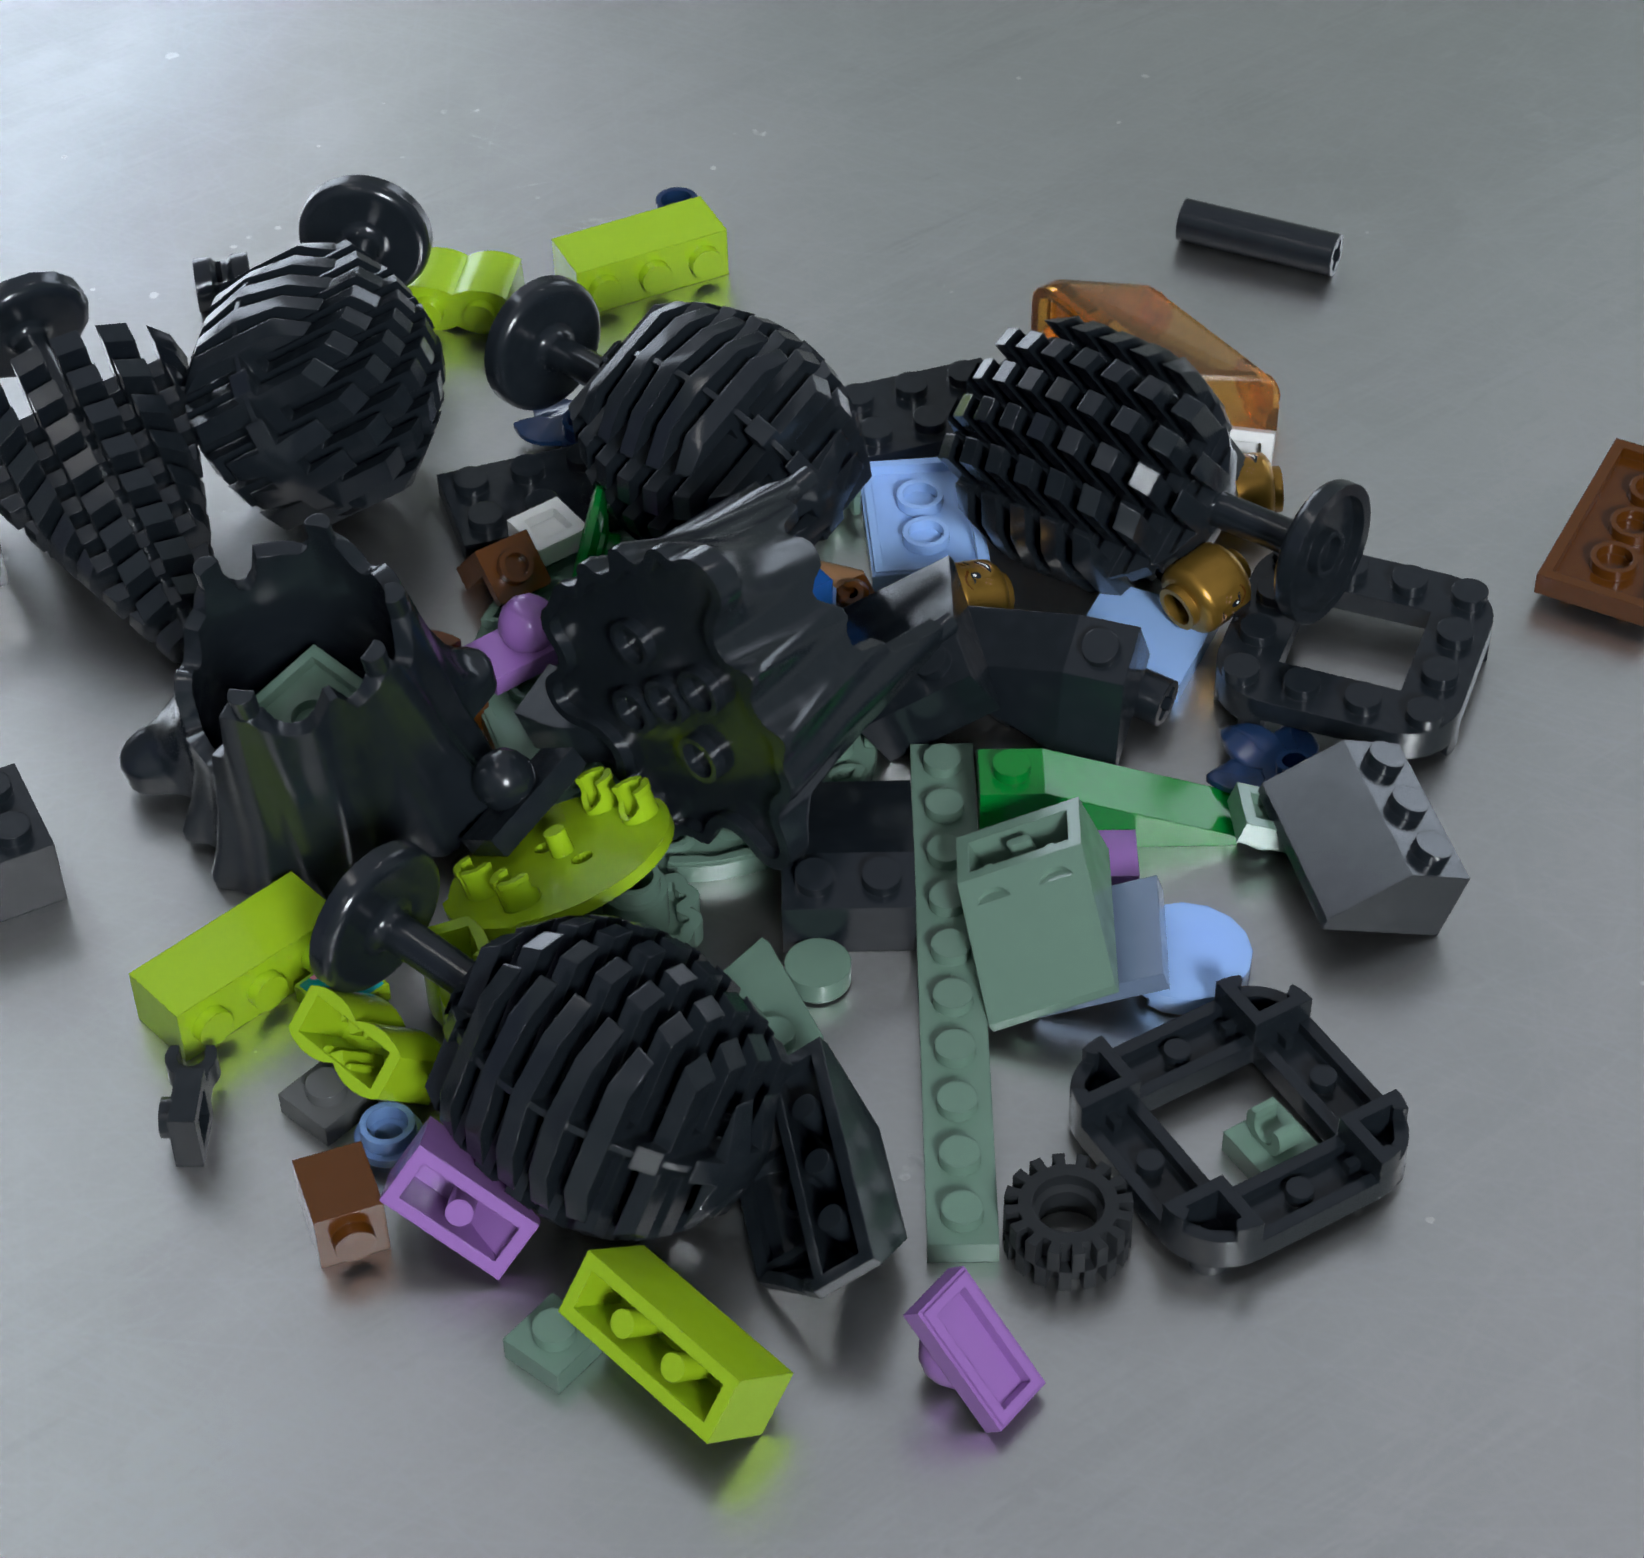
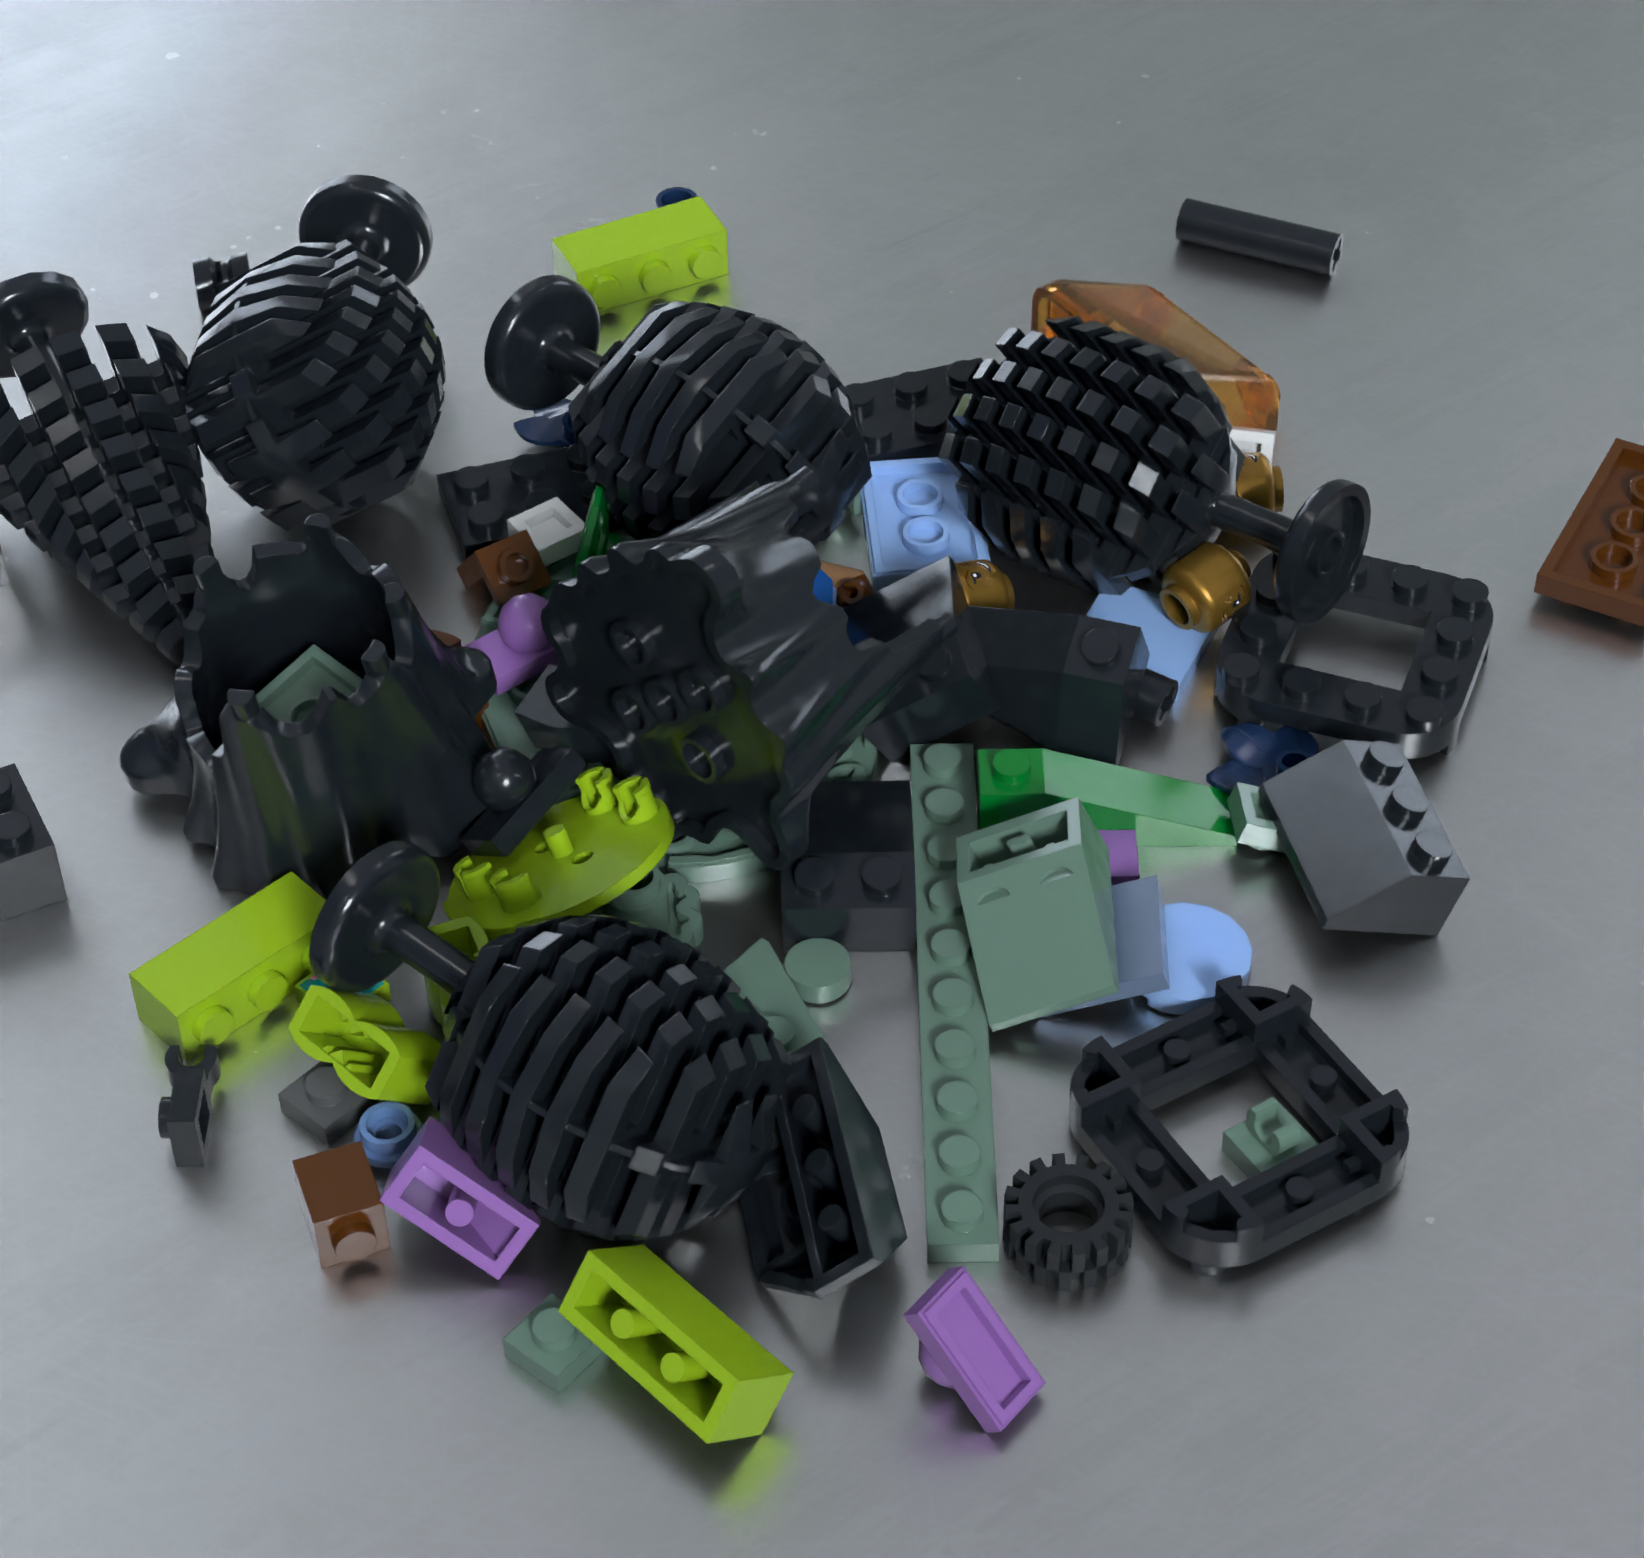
(467, 288): lime brick -> none

